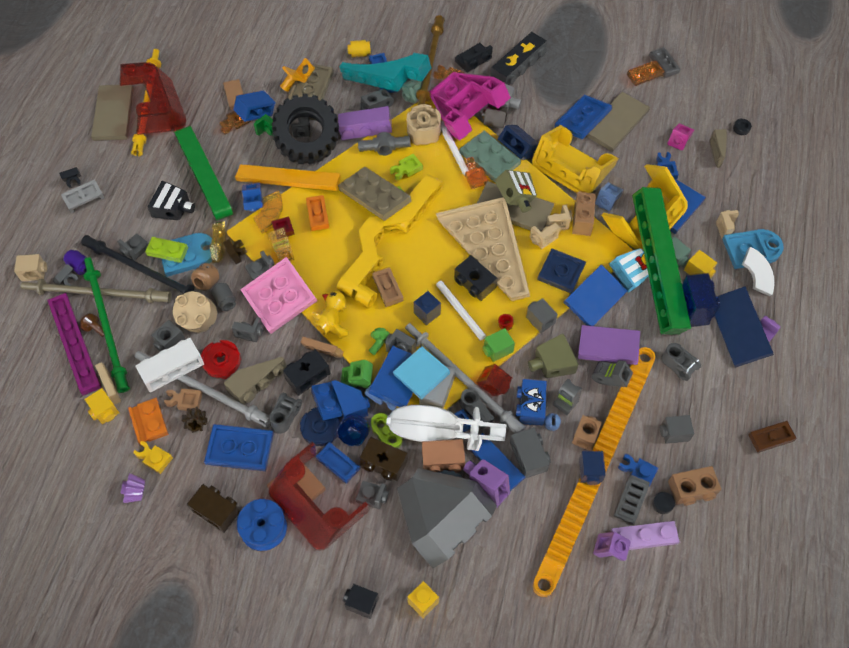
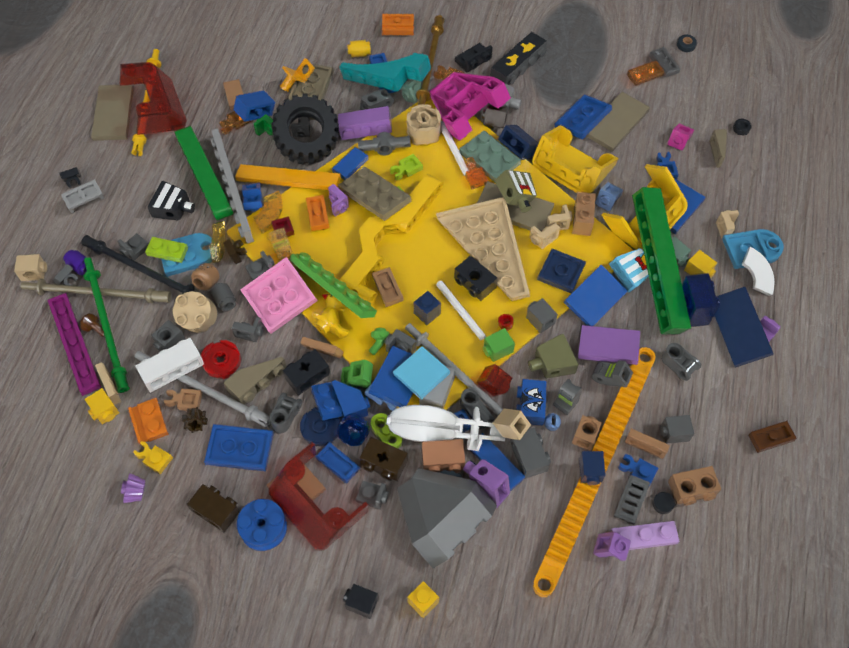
(232, 190): none -> light grey plate
(333, 285): none -> bright green plate
(338, 199): none -> medium lavender bracket
(350, 163): none -> blue tile
(397, 24): none -> orange plate
(511, 424): none -> tan brick
(647, 443): none -> medium nougat tile
(686, 43): none -> black wheel

